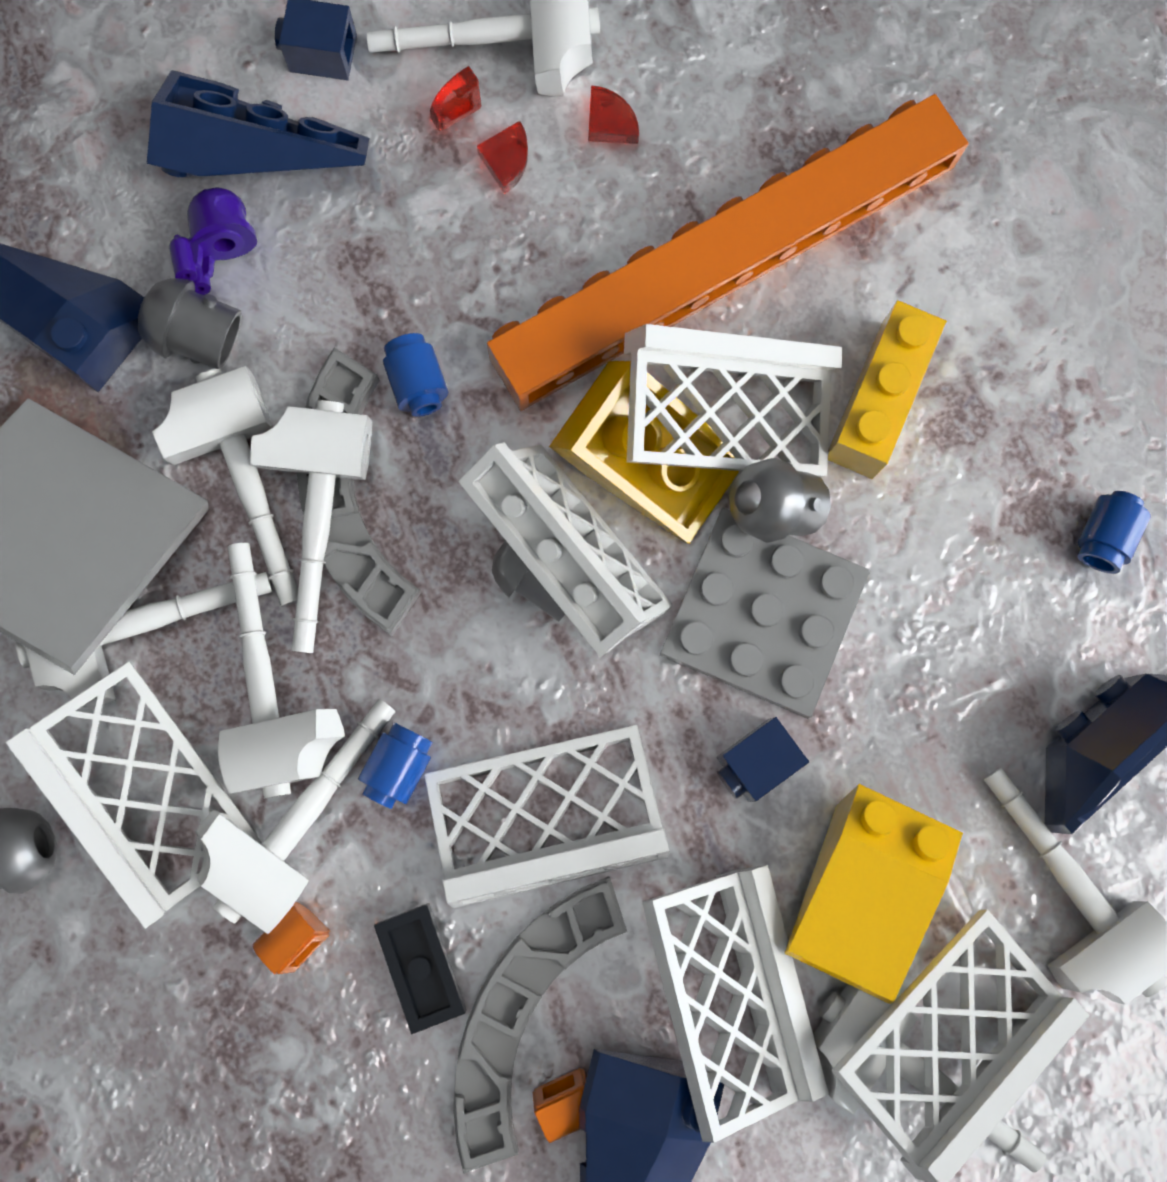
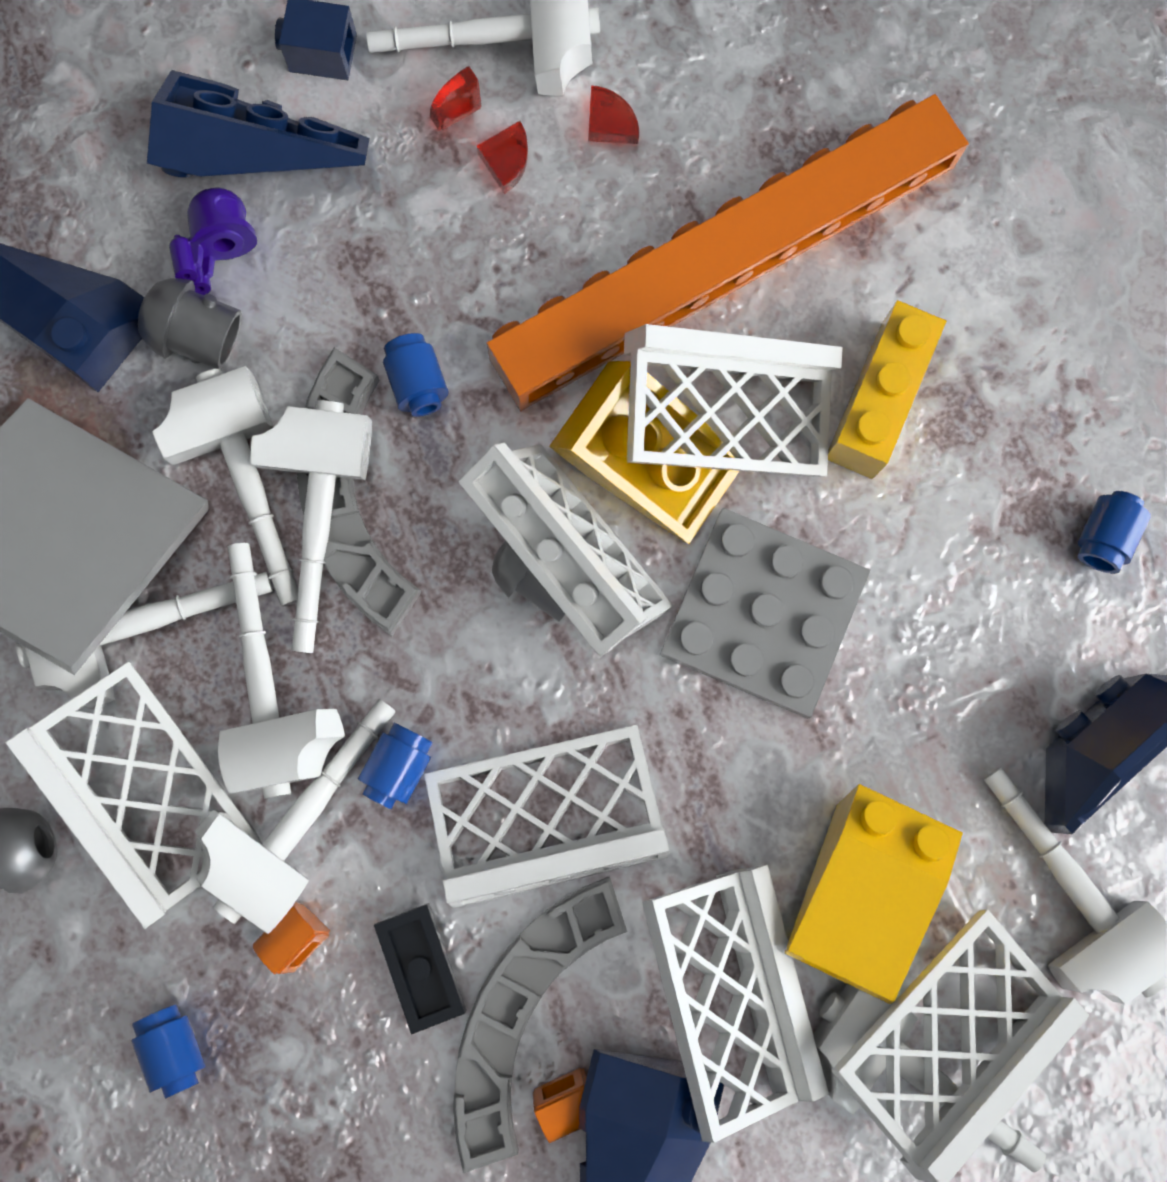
(167, 1051): none -> blue brick
(760, 761): dark blue brick -> none
(778, 501): flat silver piece -> none

